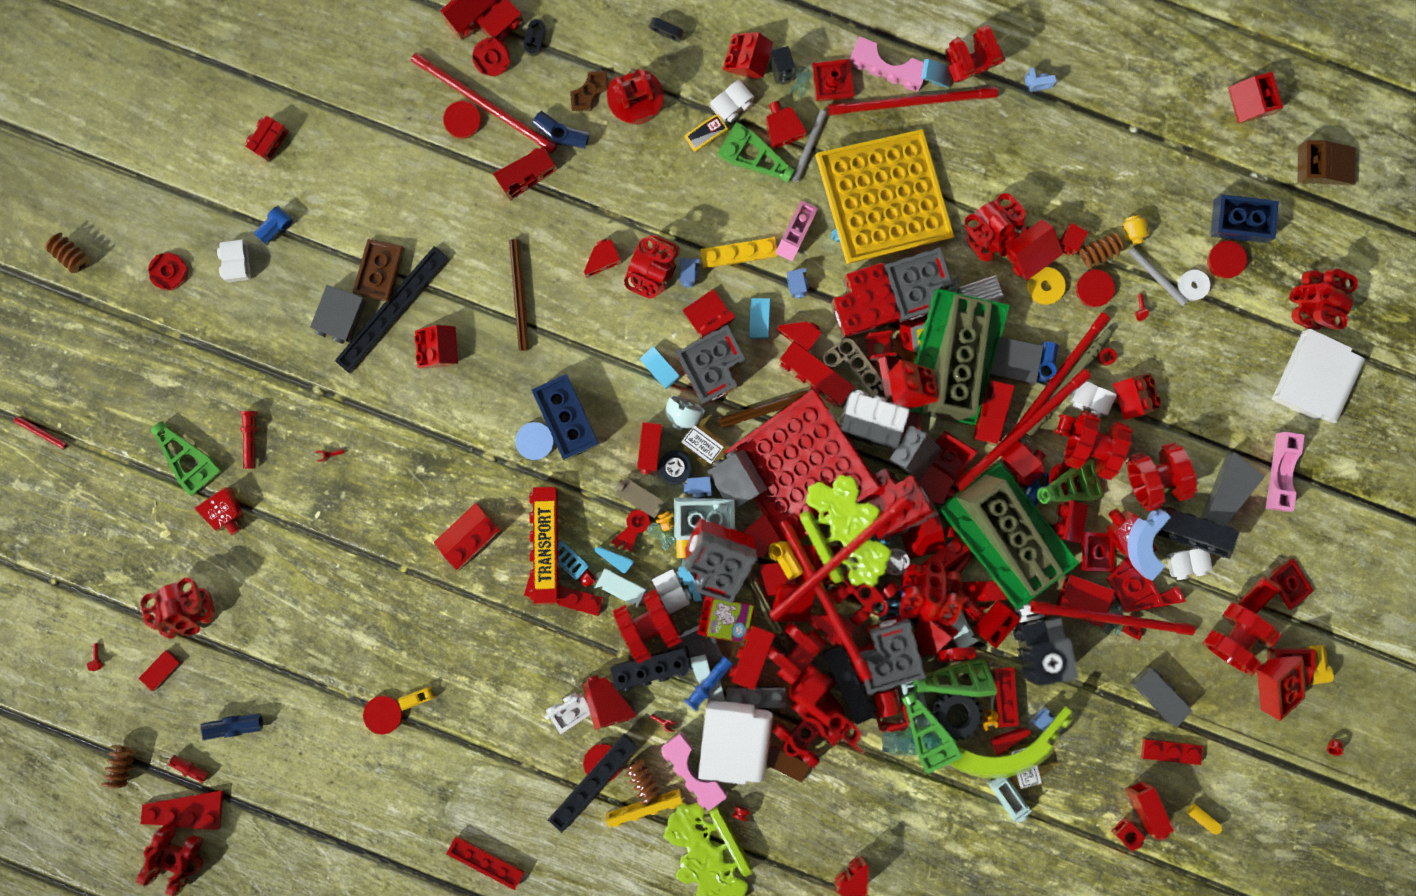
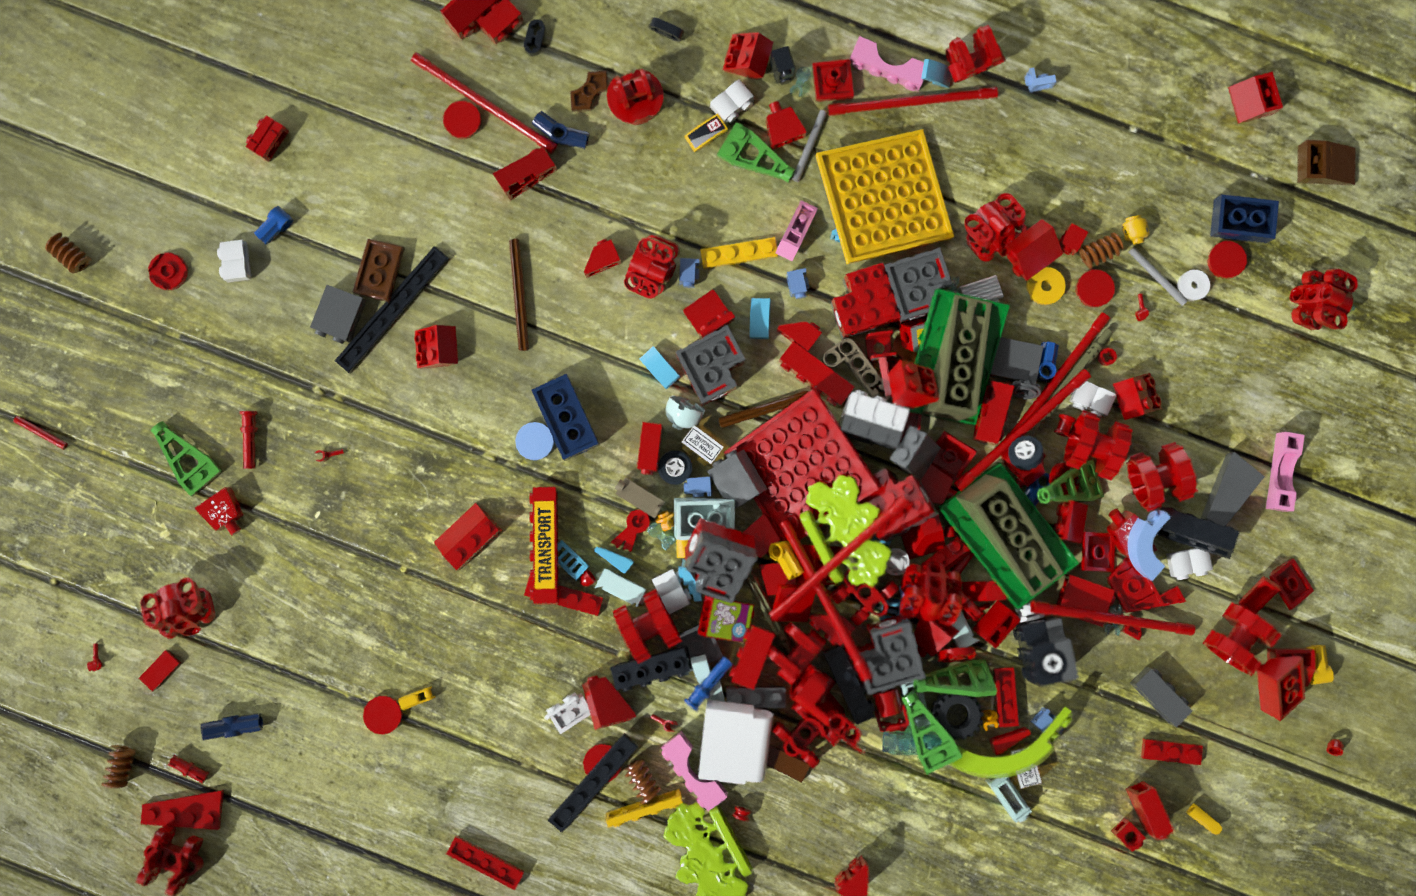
(491, 56): red tile -> none
(1019, 449): none -> black wheel
(1026, 389): none -> dark grey gear
(1318, 377): white piece -> none

